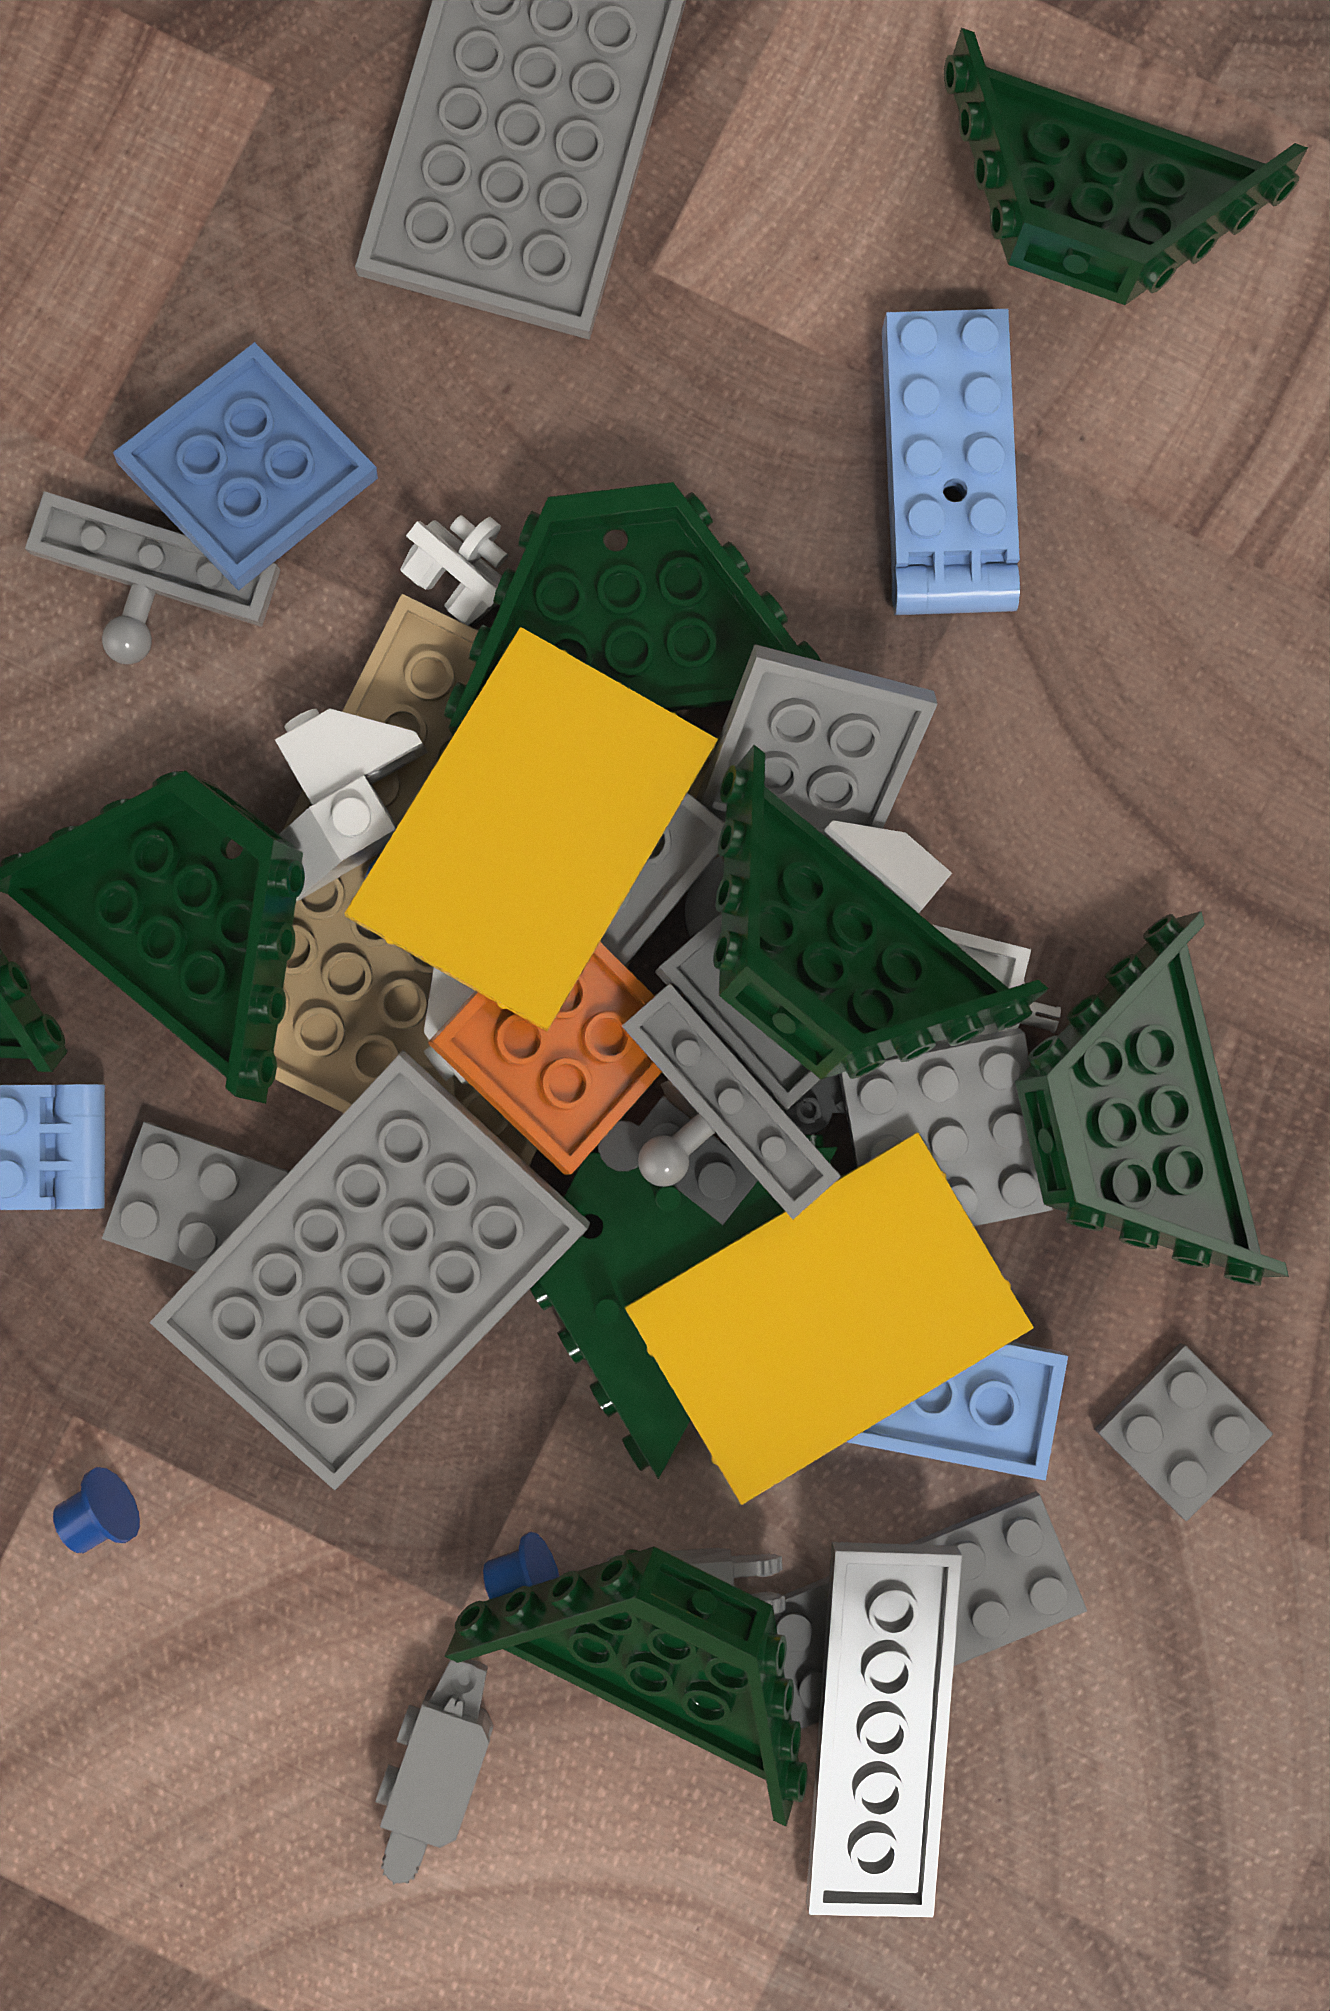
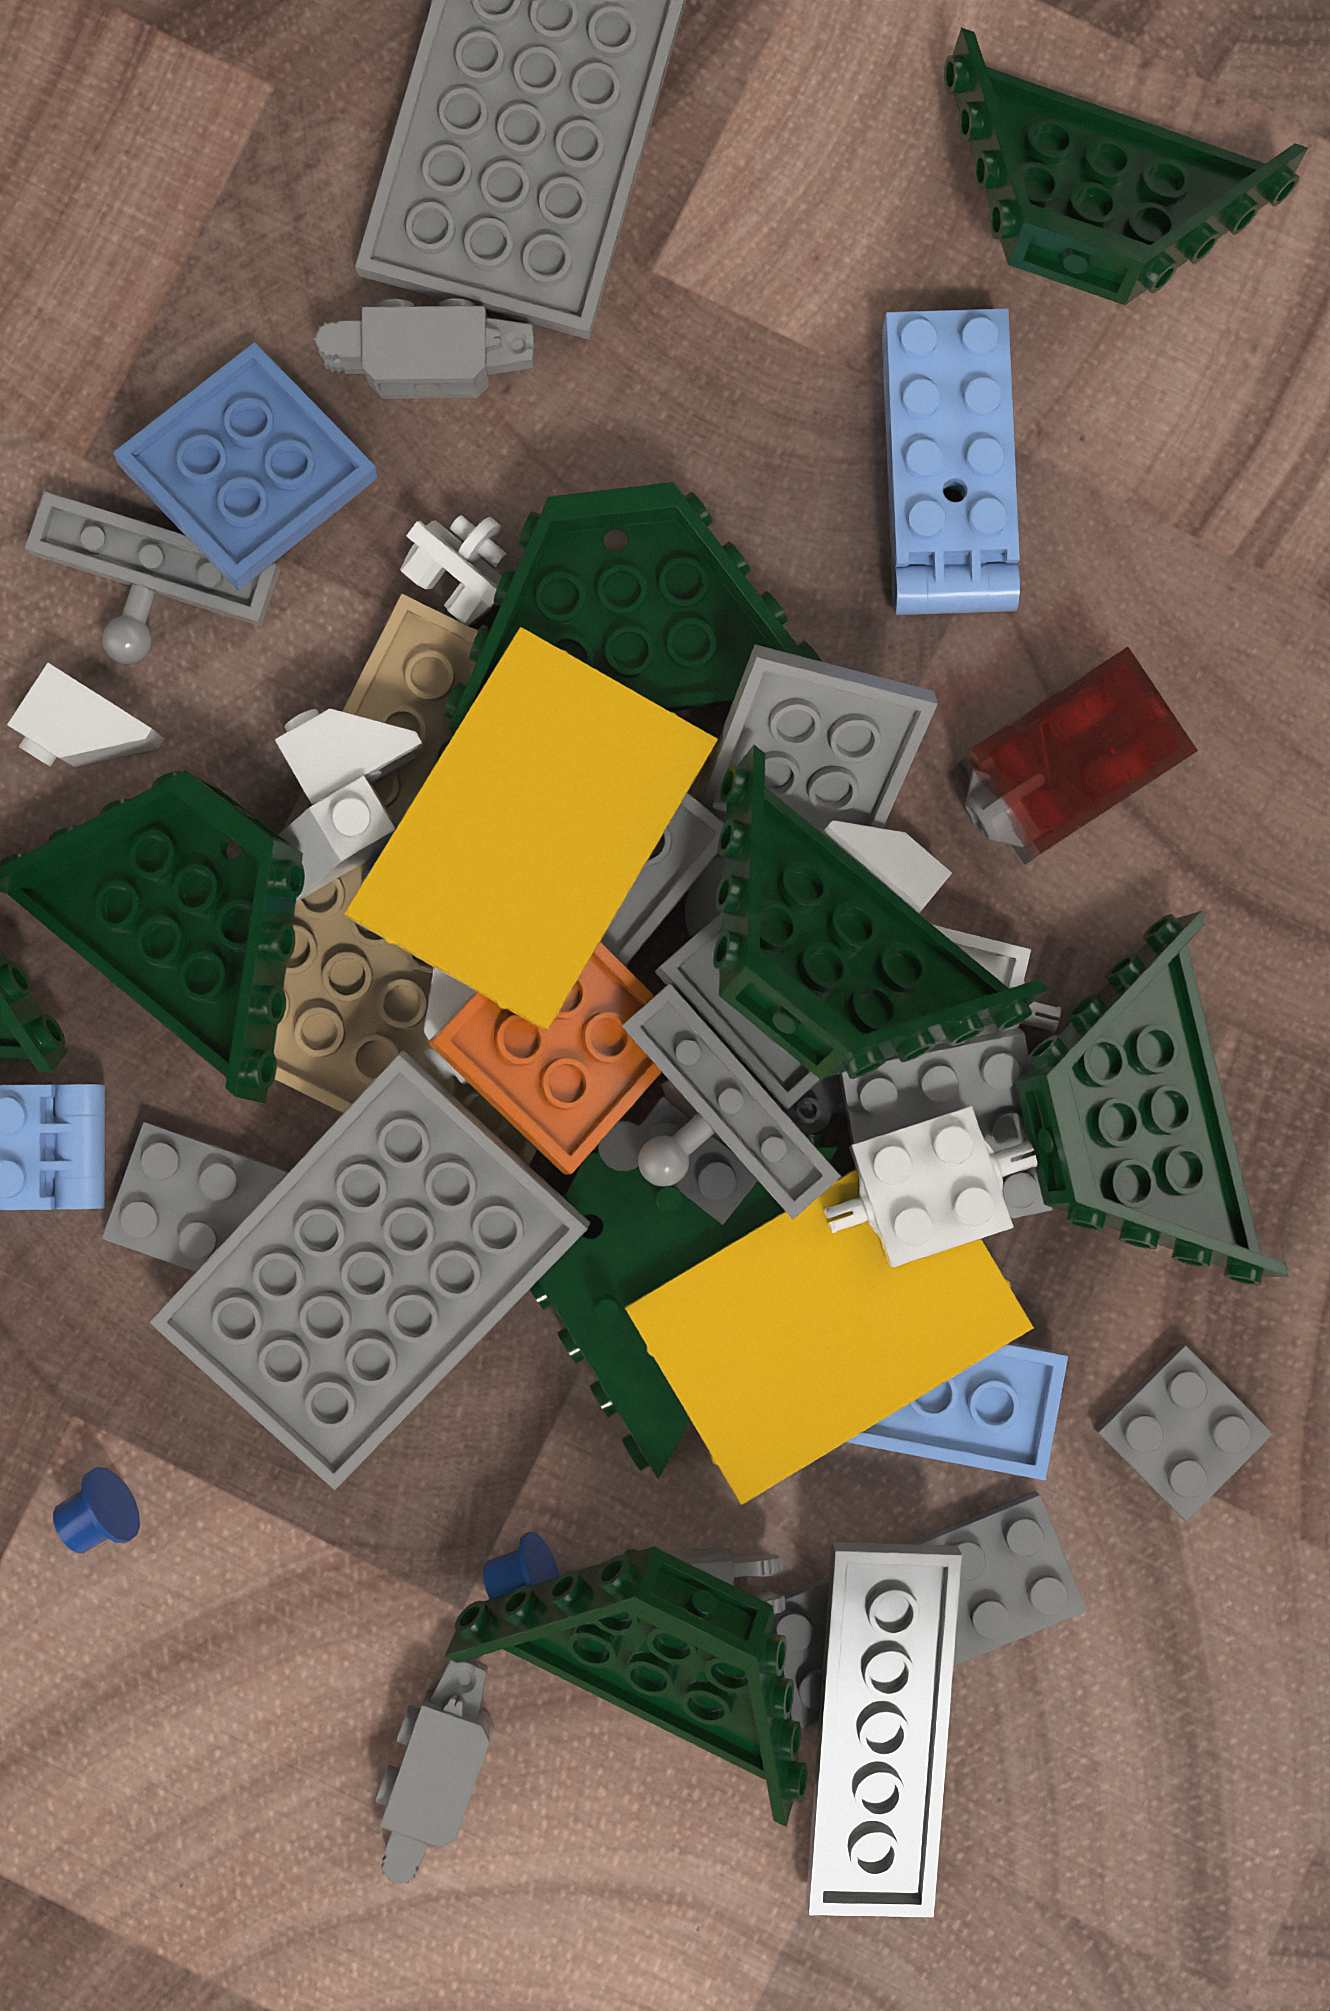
(77, 724): none -> white slope
(426, 348): none -> light grey hinge
(930, 1187): none -> white plate
(1072, 758): none -> clear red piece

